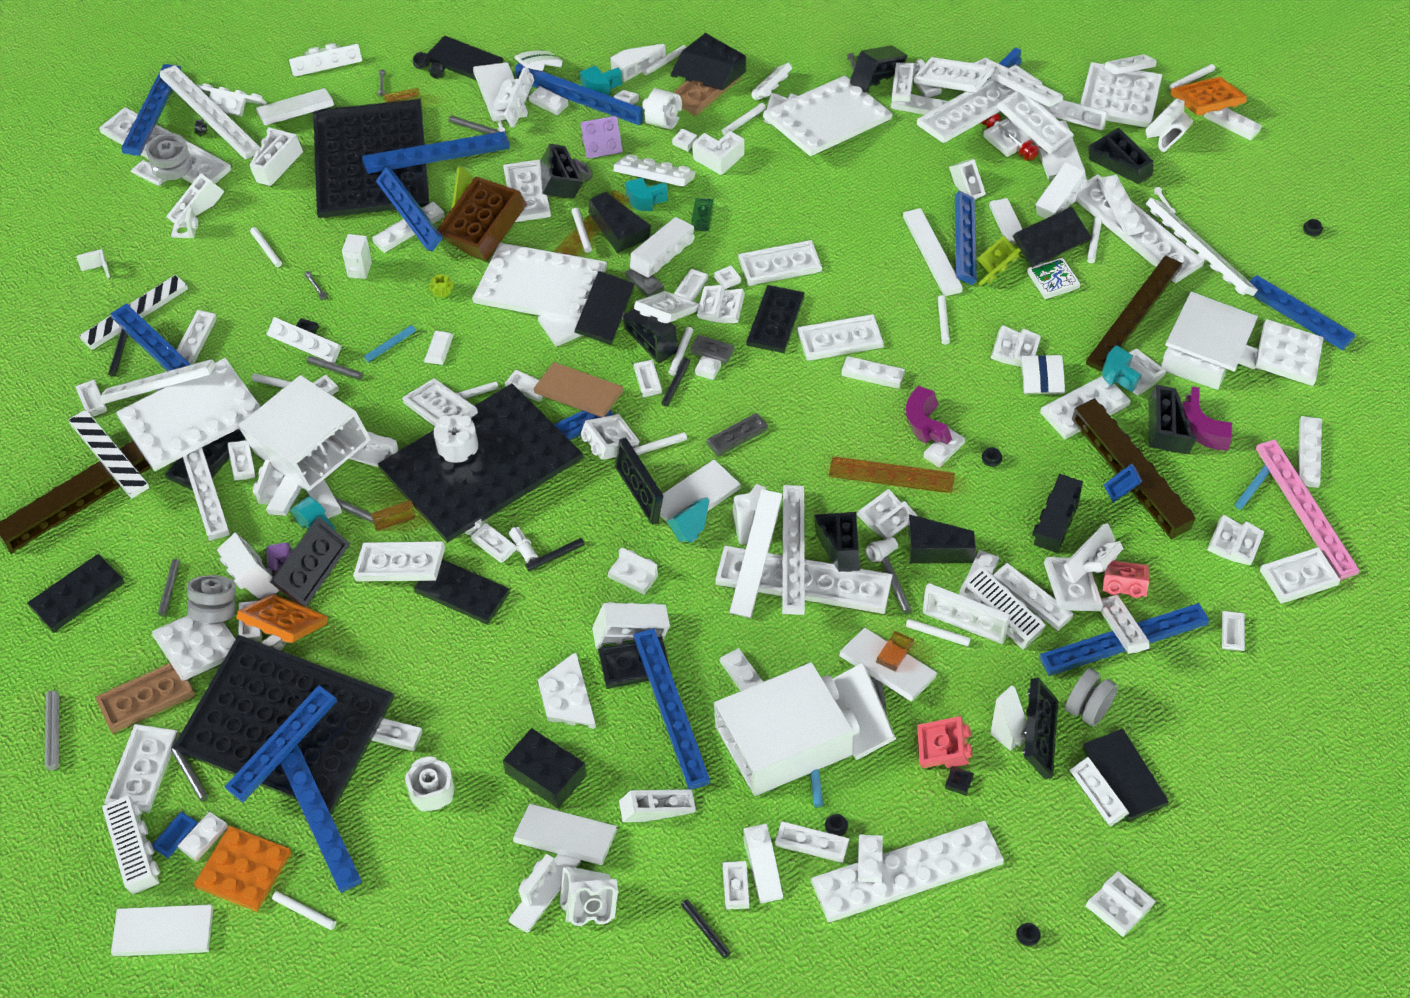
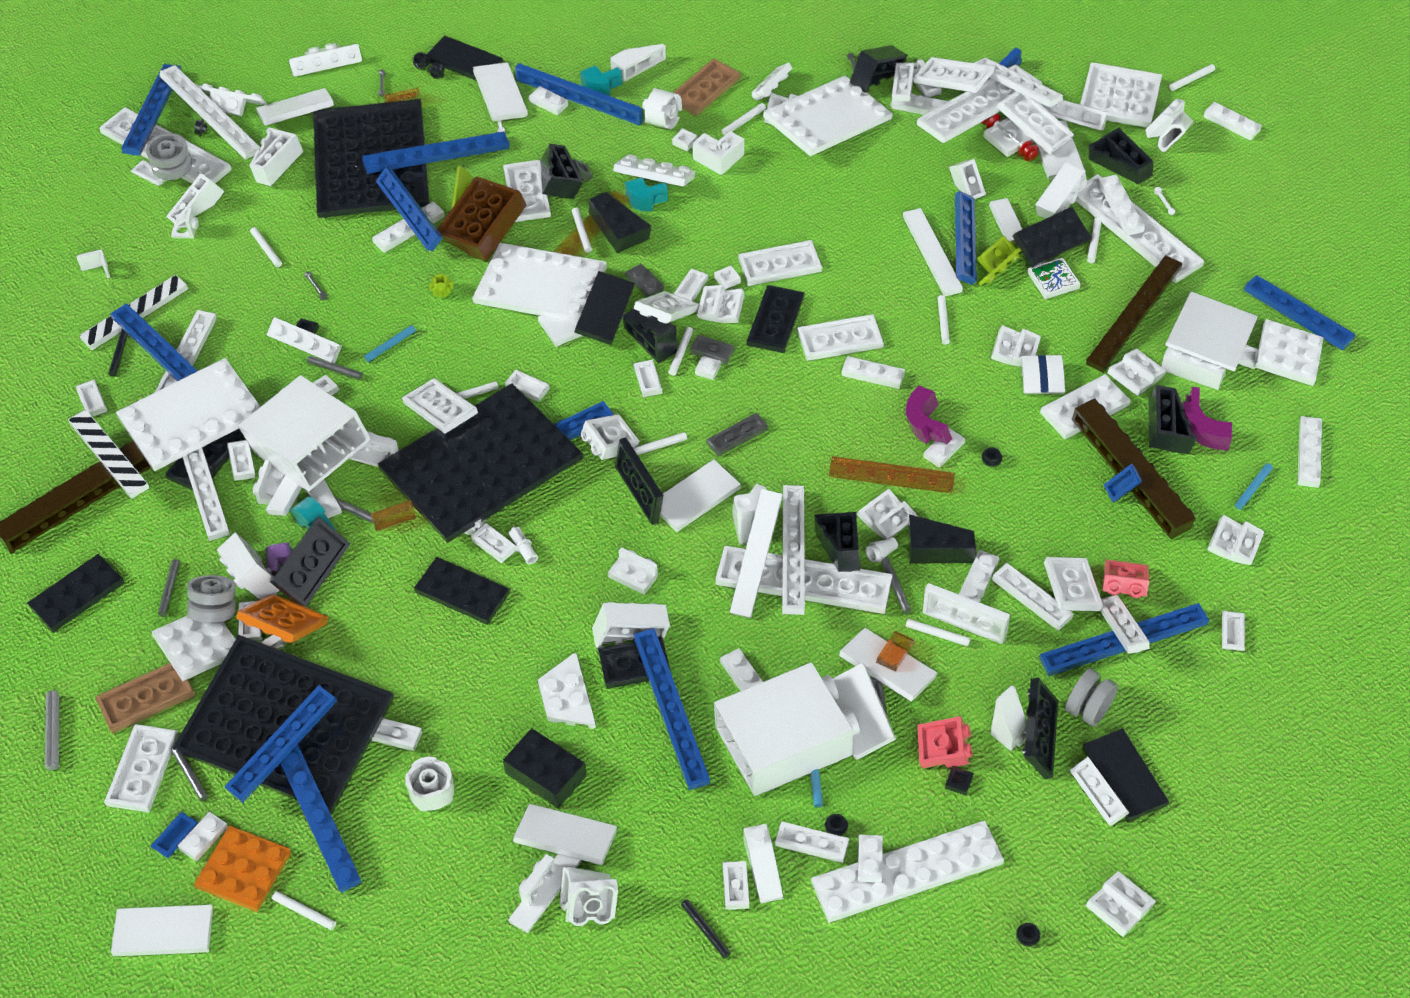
(131, 845): white brick -> none
(157, 381): white tile -> none
(270, 381): white bar -> none
(356, 256): white brick -> none
(399, 561): white plate -> none
(439, 347): white tile -> none
(455, 438): white brick -> none
(471, 125): flat silver bar -> none
(513, 96): white bracket -> none
(537, 59): white slope -> none
(554, 554): black bar -> none
(578, 389): medium nougat tile -> none
(601, 137): medium lavender bracket -> none
(627, 96): white plate -> none
(655, 804): white slope -> none
(662, 247): white brick -> none
(663, 61): white bar -> none
(675, 382): black bar -> none
(690, 521): teal slope -> none
(702, 214): clear green plate -> none
(710, 63): black wedge -> none
(985, 589): white brick -> none
(1058, 513): black wedge -> none
(1093, 554): white bracket -> none
(1117, 369): teal brick -> none
(1130, 64): white tile -> none
(1206, 252): white plate -> none
(1209, 95): orange plate -> none
(1299, 575): white plate -> none
(1307, 509): bright pink tile -> none
(1313, 227): black plate -> none

